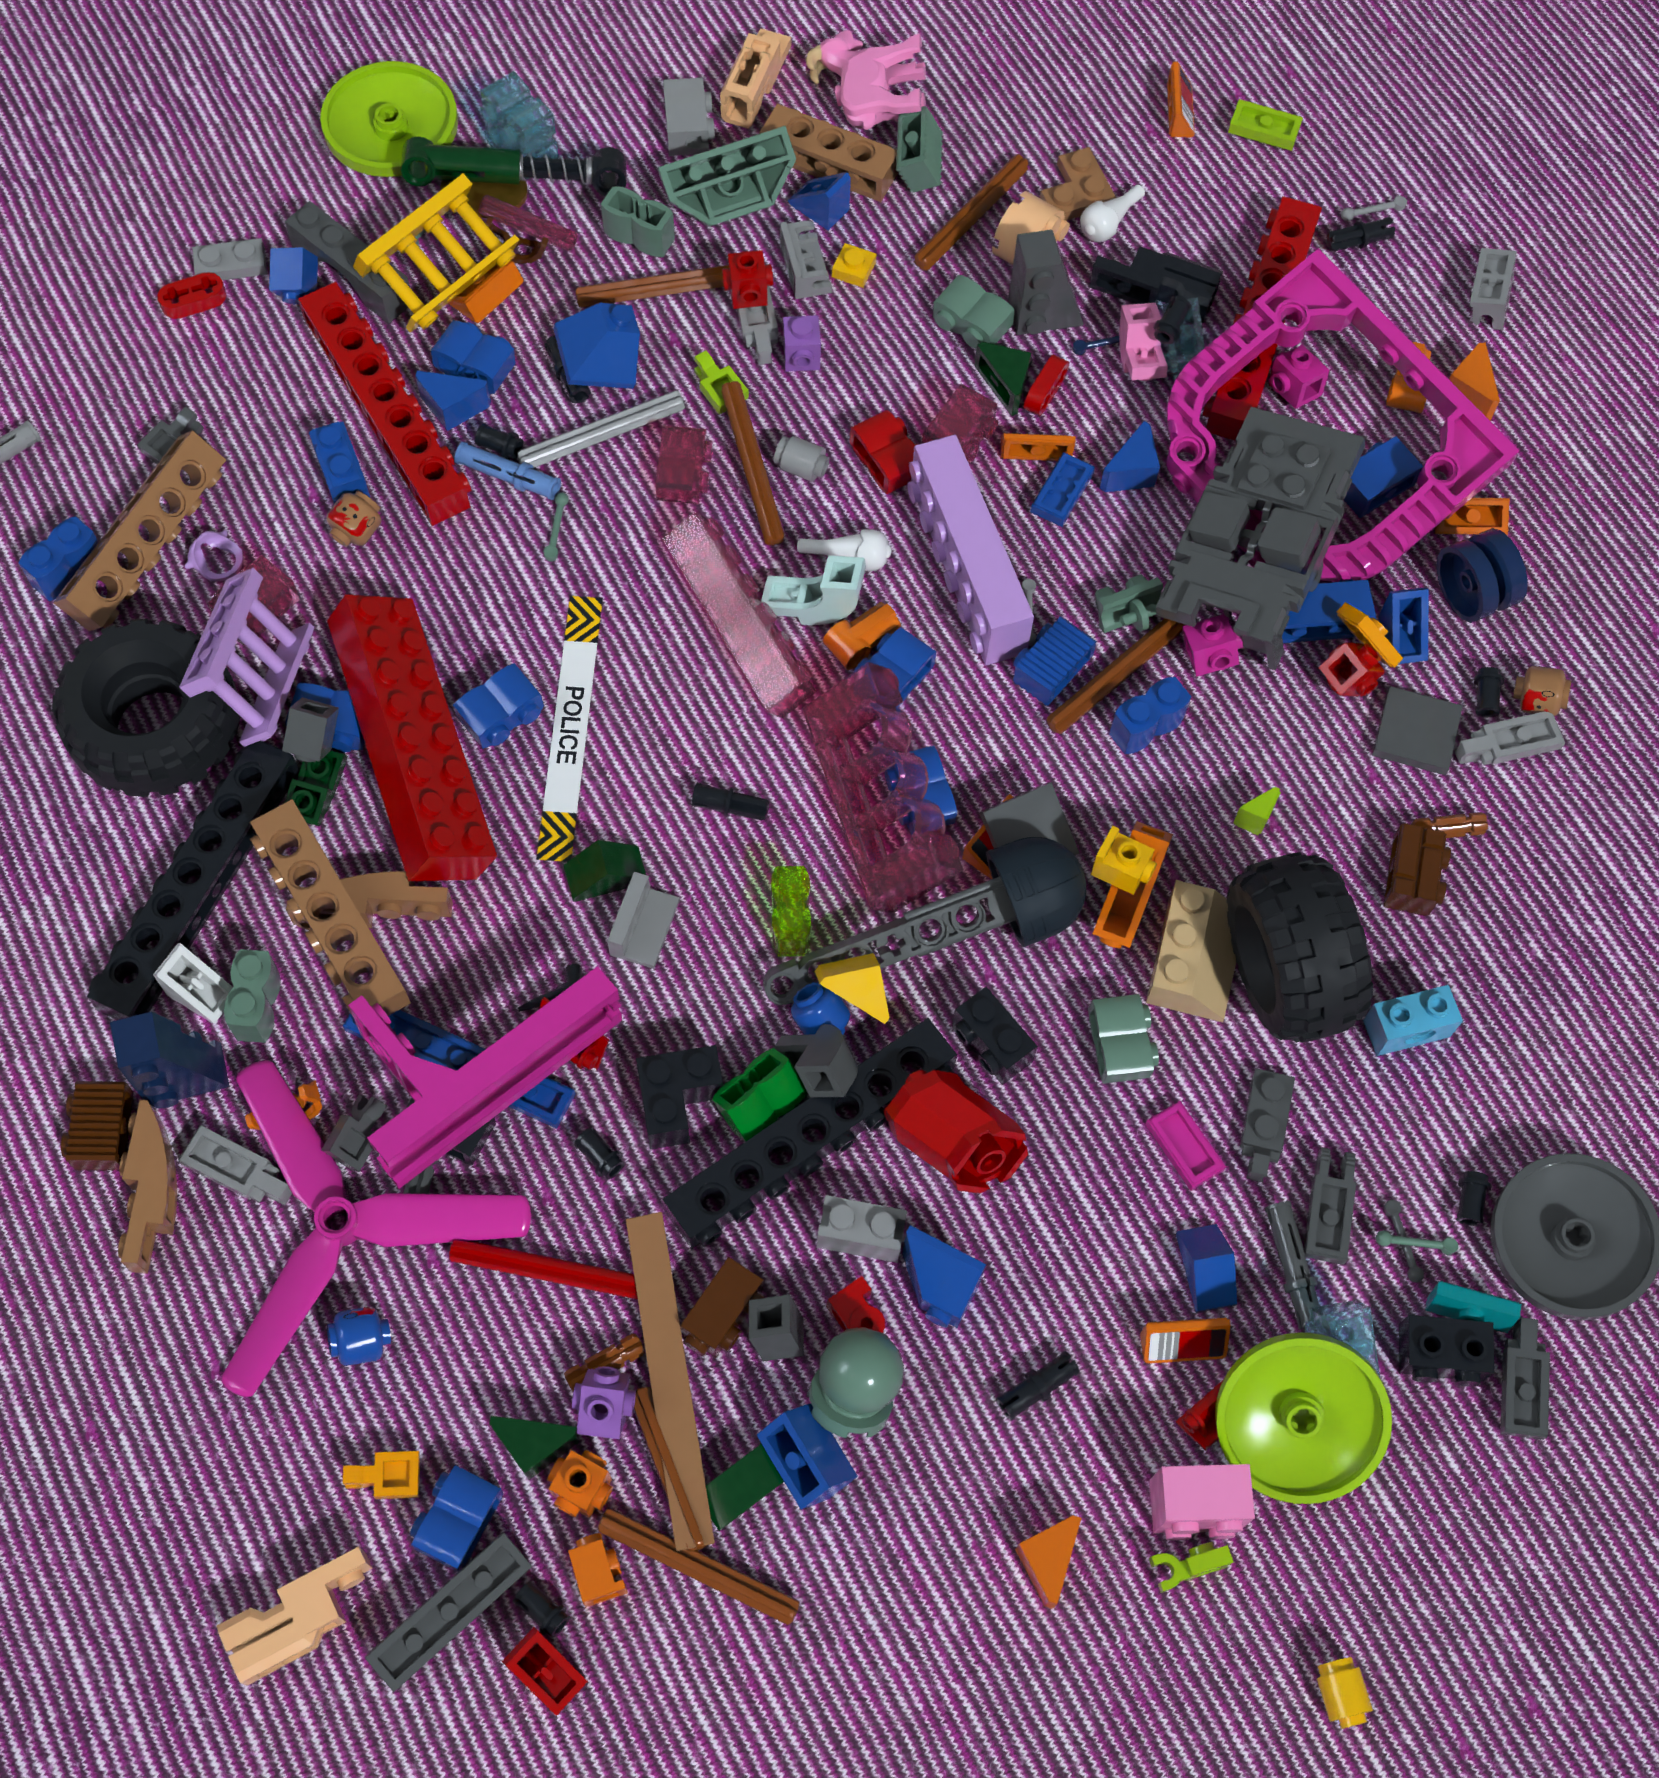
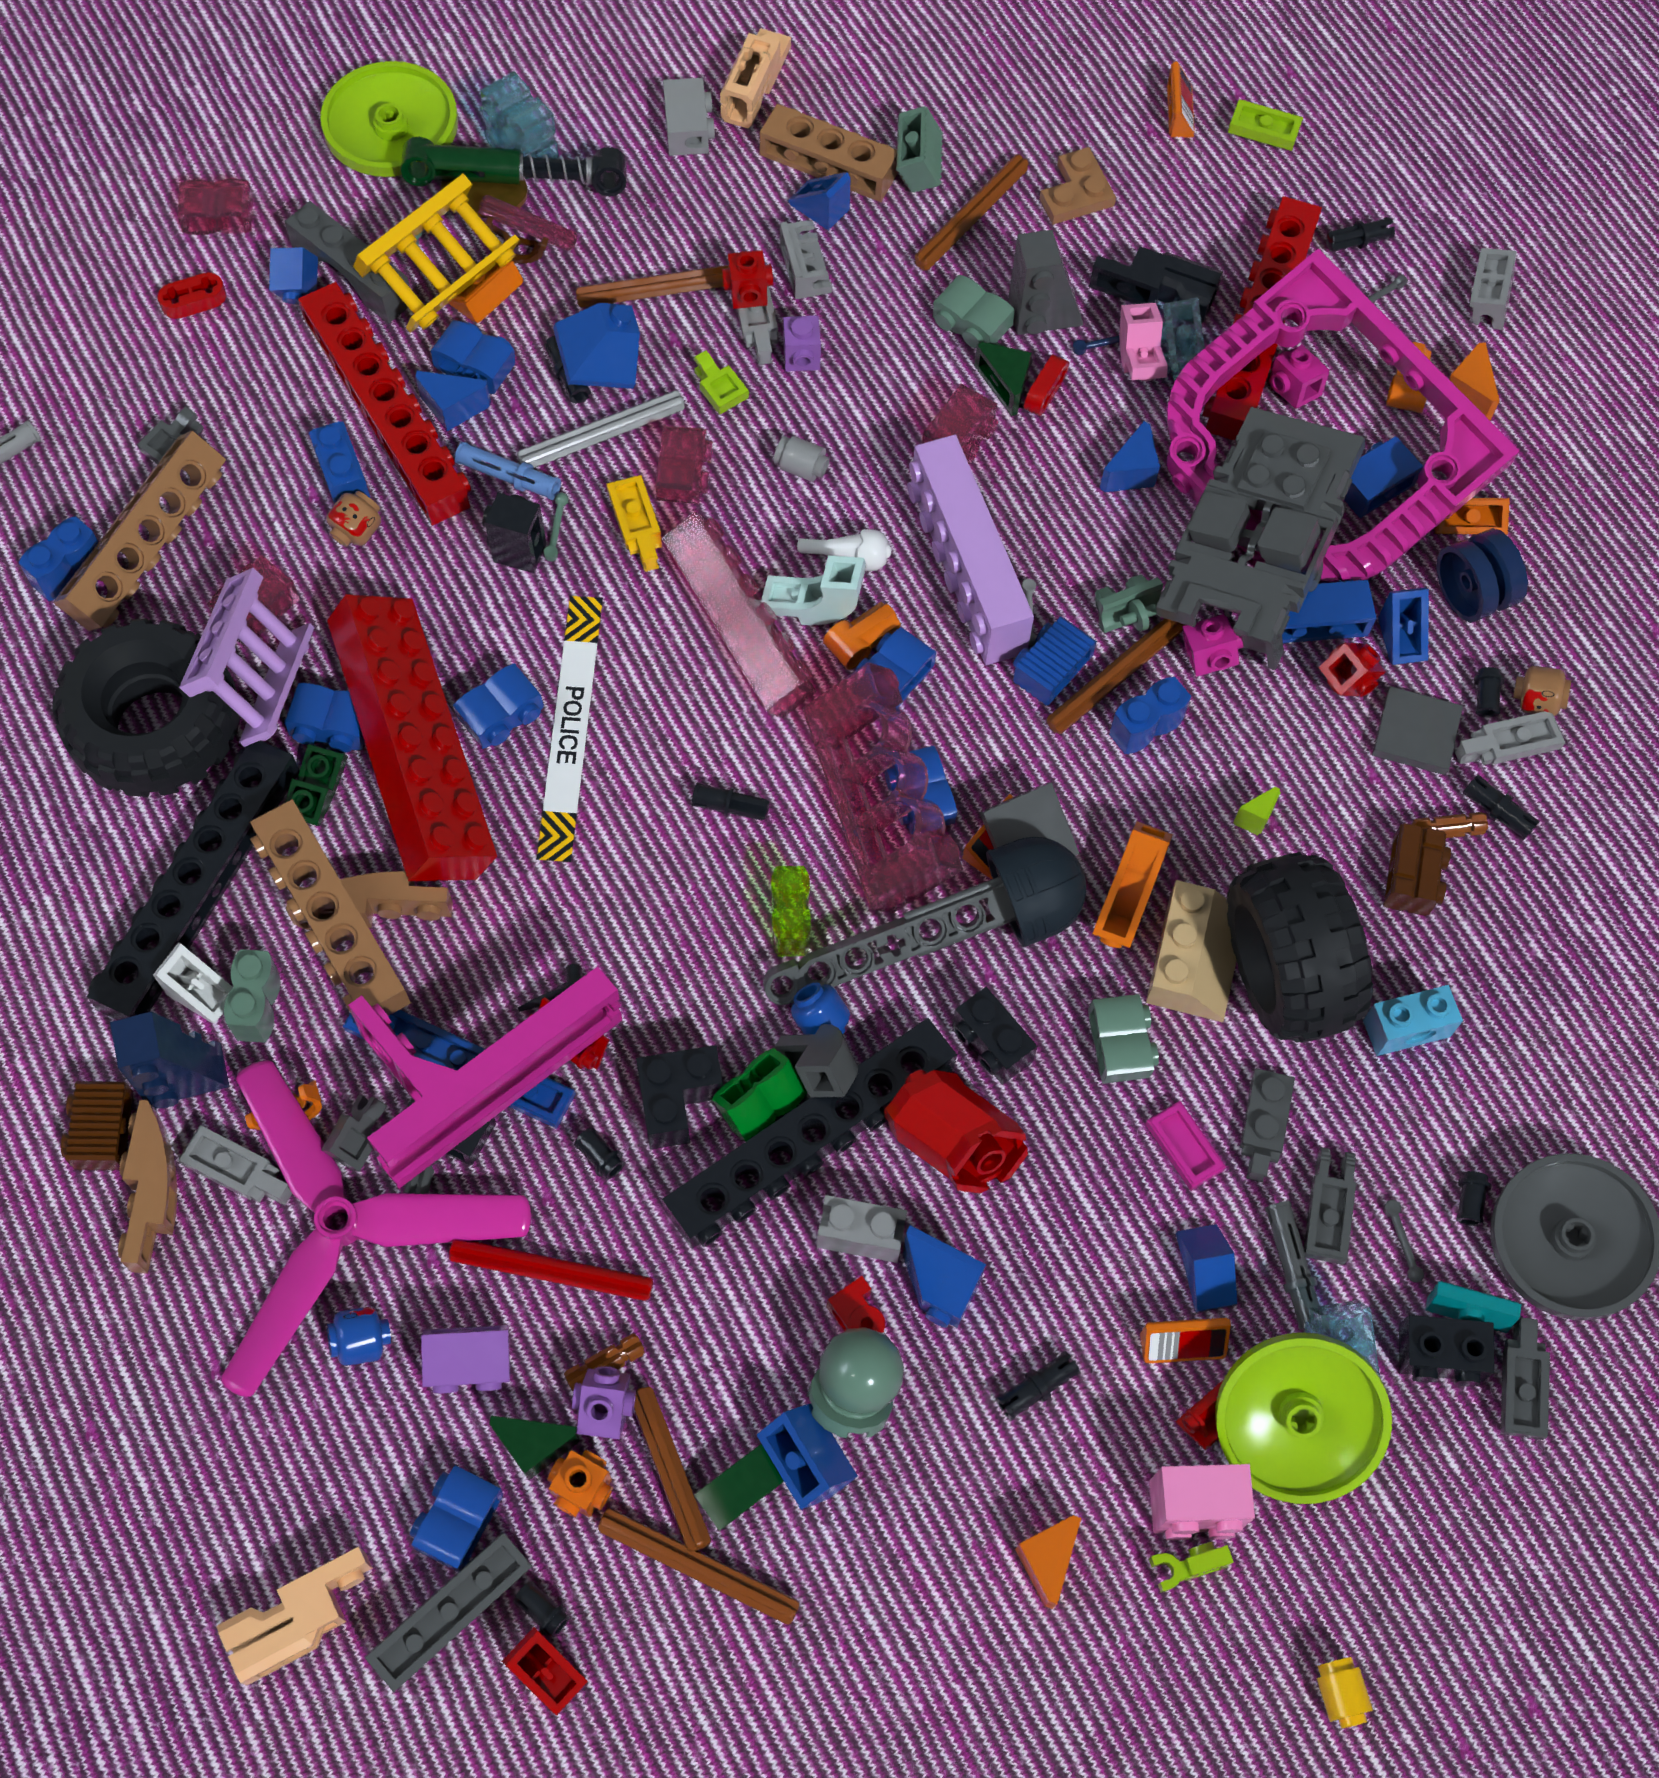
(215, 206): none -> clear pink brick
(218, 540): lavender piece -> none
(231, 259): light grey plate -> none
(310, 730): dark grey brick -> none
(392, 1476): light orange plate -> none
(465, 1358): none -> medium lavender brick
(499, 441): black pin -> none
(515, 532): none -> black brick
(596, 1570): orange brick -> none
(602, 869): dark green slope -> none
(636, 519): none -> yellow hinge
(637, 221): sand green brick -> none
(642, 923): light grey panel -> none
(669, 1373): medium nougat sticker -> none
(721, 1309): reddish brown brick -> none
(730, 177): sand green wedge -> none
(752, 463): dark orange axle -> none
(776, 1328): dark grey brick -> none
(854, 265): yellow plate -> none
(857, 982): yellow slope -> none
(867, 77): bright pink animal -> none
(884, 450): red brick -> none
(1027, 217): light nougat brick -> none
(1036, 446): orange slope -> none
(1062, 489): blue plate -> none
(1101, 218): white piece -> none
(1123, 862): yellow brick -> none
(1168, 328): black pin -> none
(1369, 632): light orange plate -> none
(1398, 204): light grey hinge -> none
(1398, 283): none -> dark grey hinge
(1447, 1246): sand green hinge -> none
(1501, 807): none -> black pin

